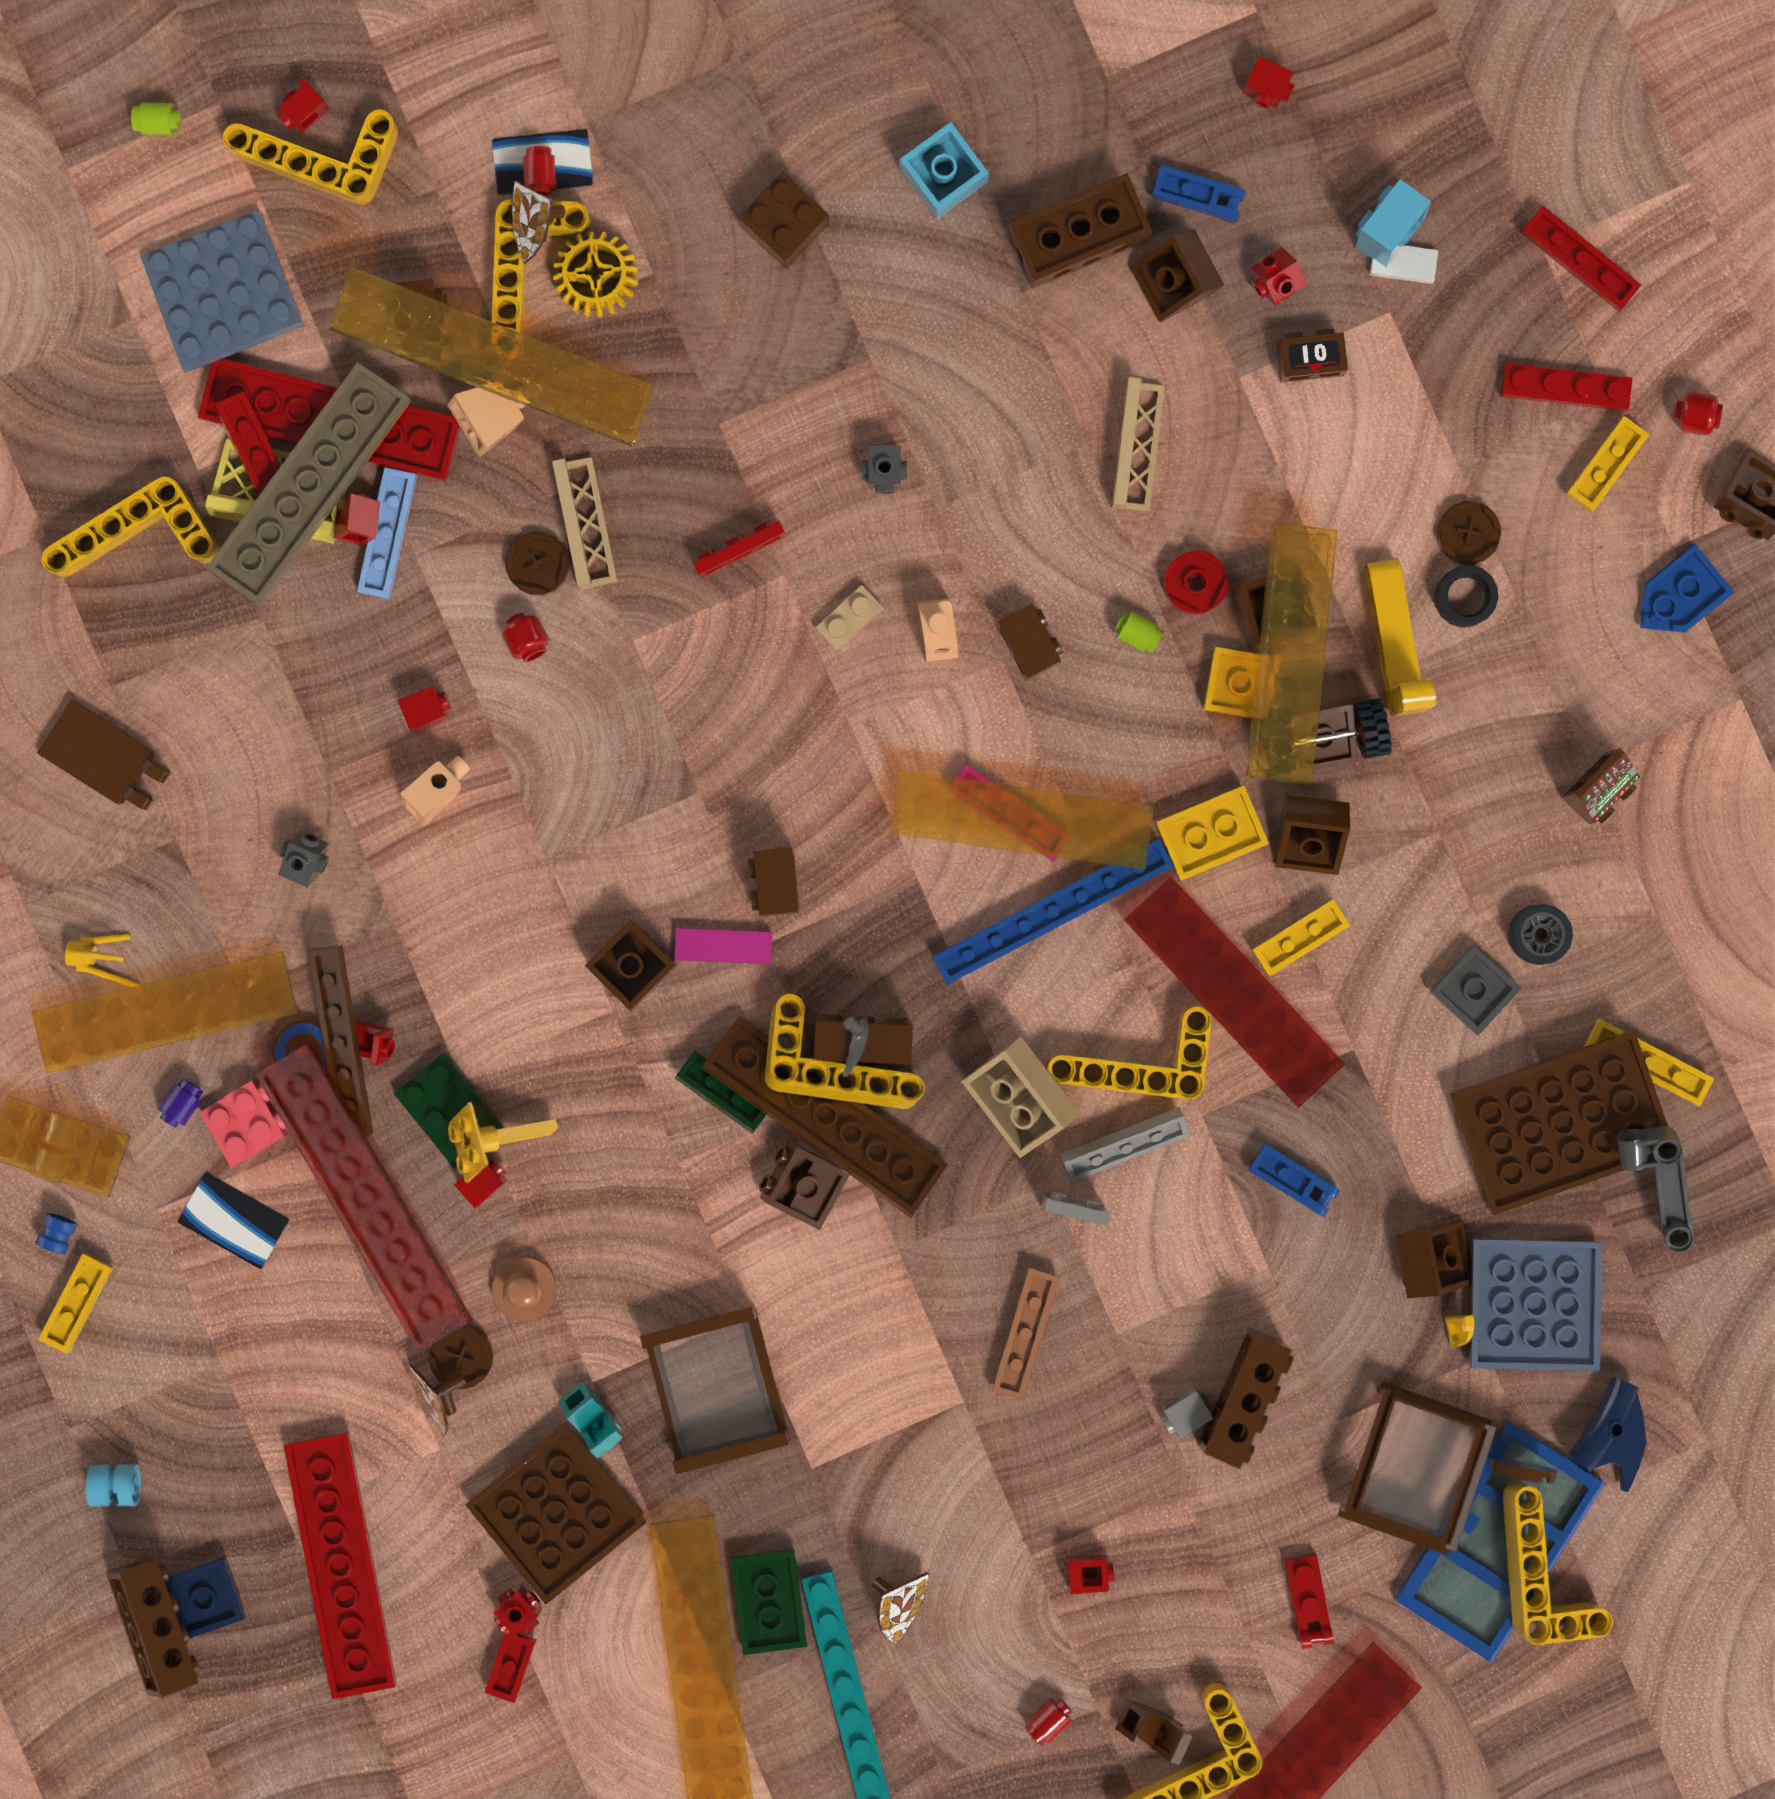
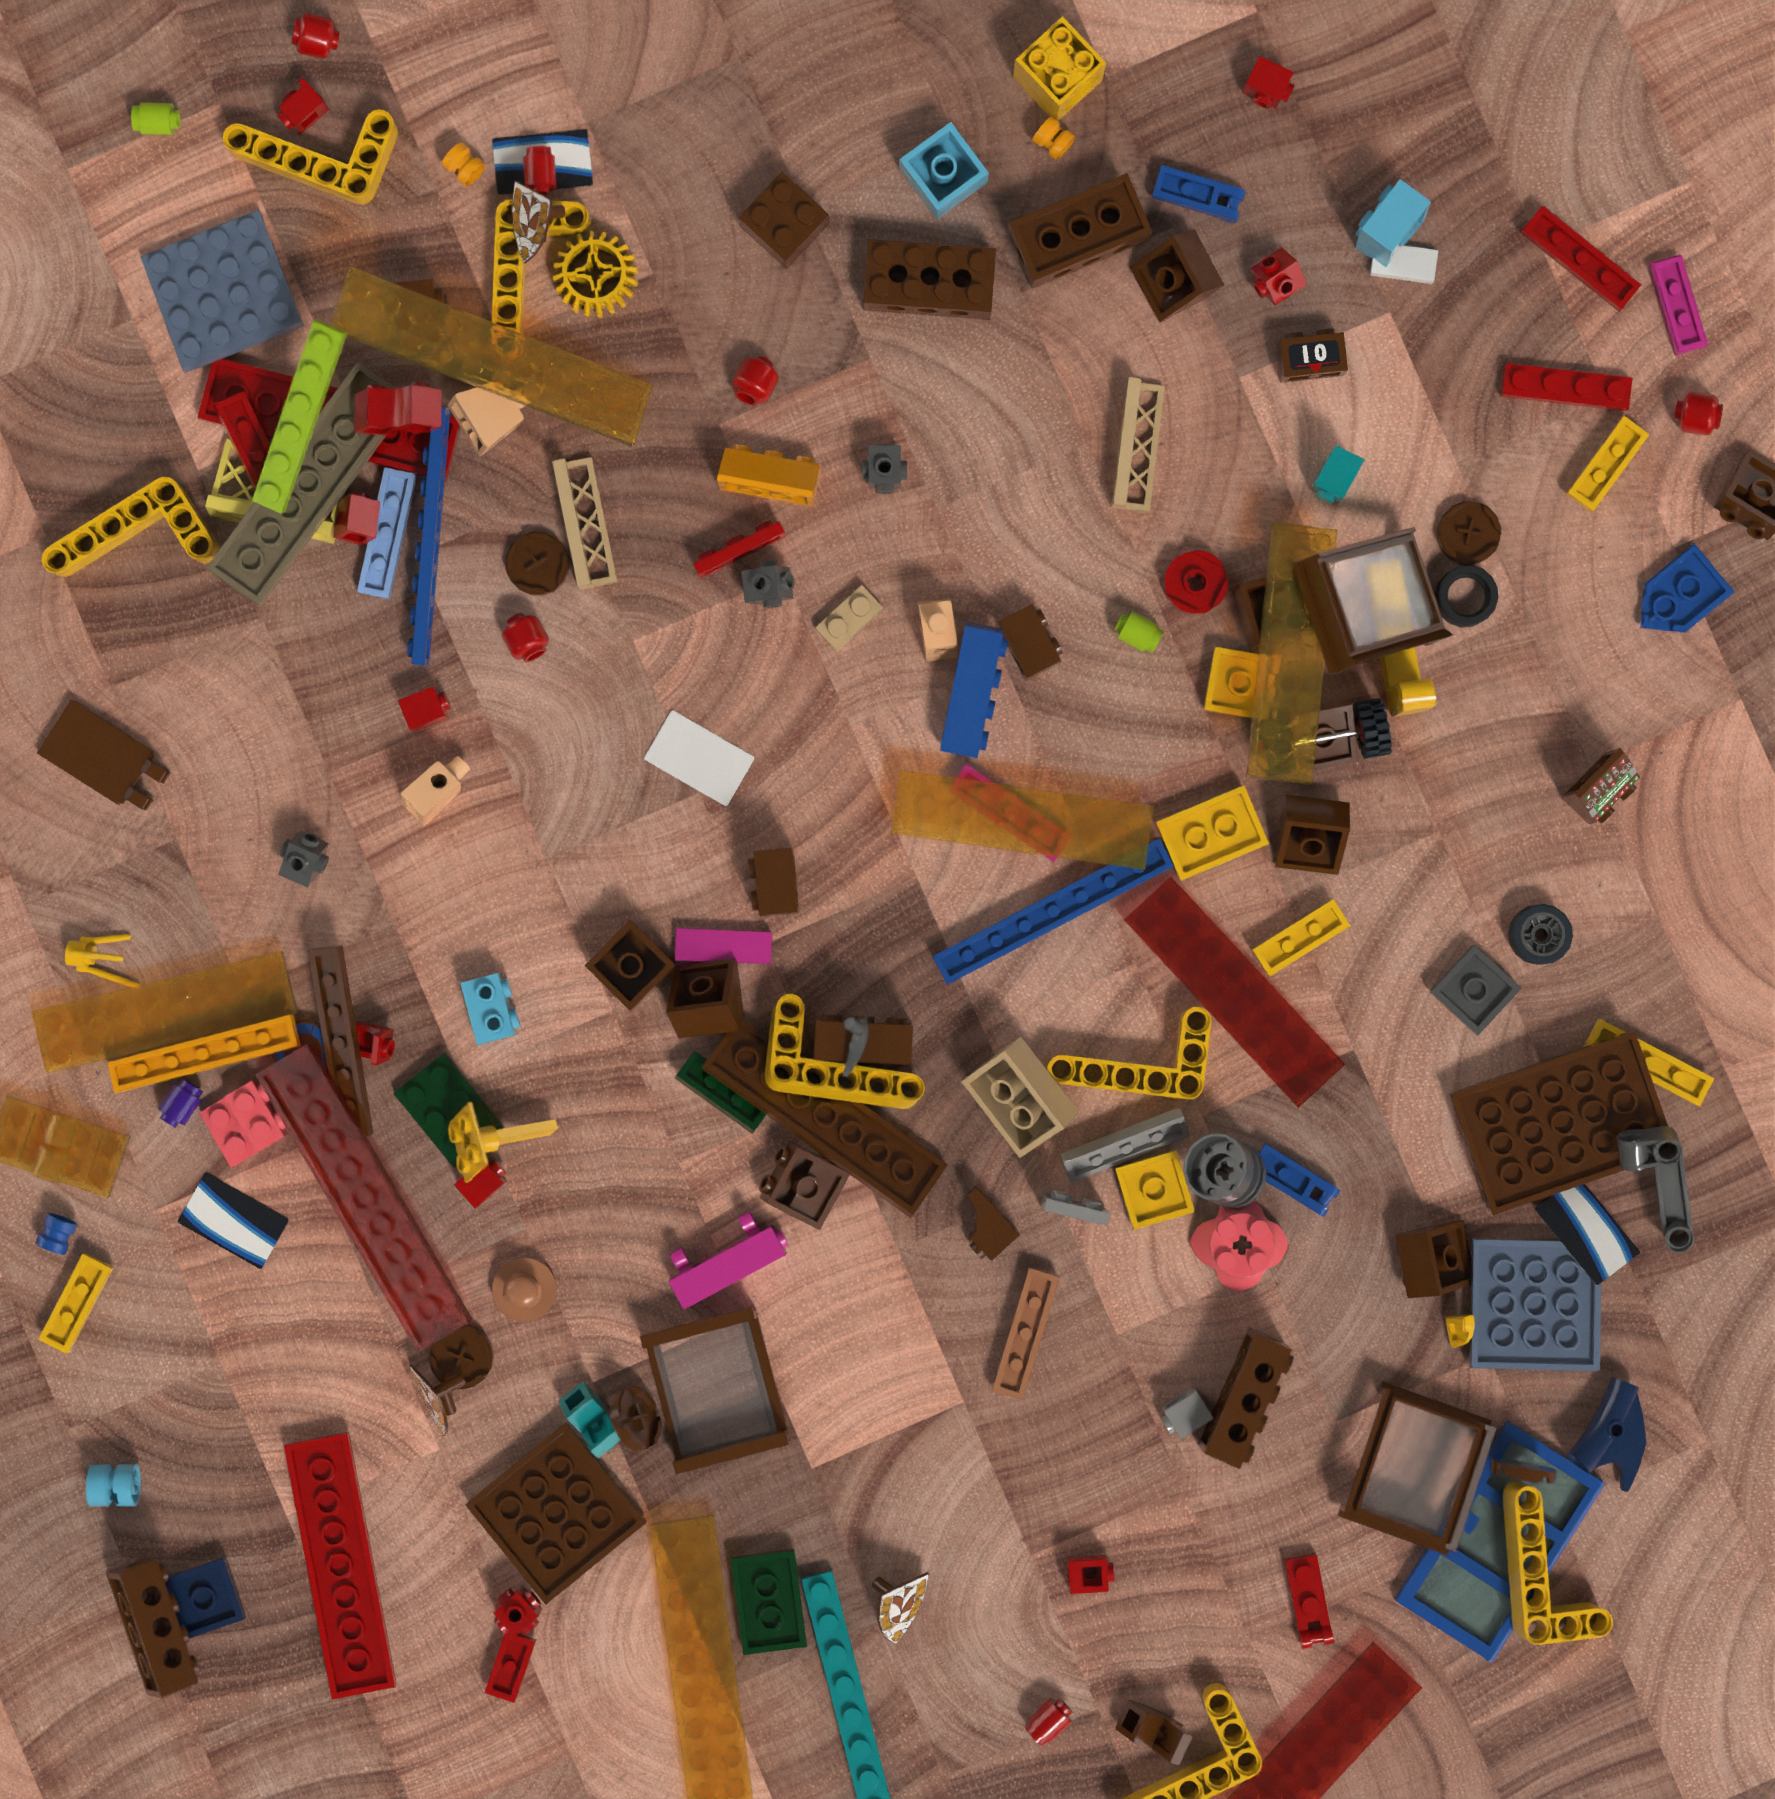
(204, 1054): none -> light orange plate
(299, 416): none -> lime plate
(315, 35): none -> red head
(406, 409): none -> red brick
(428, 550): none -> blue plate
(463, 164): none -> light orange wheel
(490, 1008): none -> medium azure brick
(635, 1418): none -> reddish brown tile
(699, 758): none -> white sticker
(705, 998): none -> reddish brown slope
(729, 1265): none -> dark pink brick
(755, 380): none -> red head
(768, 584): none -> dark grey brick
(769, 475): none -> light orange slope
(921, 259): none -> reddish brown brick
(972, 690): none -> blue brick
(991, 1230): none -> reddish brown arch
(1053, 138): none -> light orange wheel
(1059, 69): none -> yellow brick
(1154, 1189): none -> yellow plate
(1213, 1159): none -> dark grey wheel
(1214, 1245): none -> coral brick
(1336, 475): none -> teal slope
(1370, 600): none -> piece
(1588, 1232): none -> sticker
(1678, 305): none -> dark pink tile

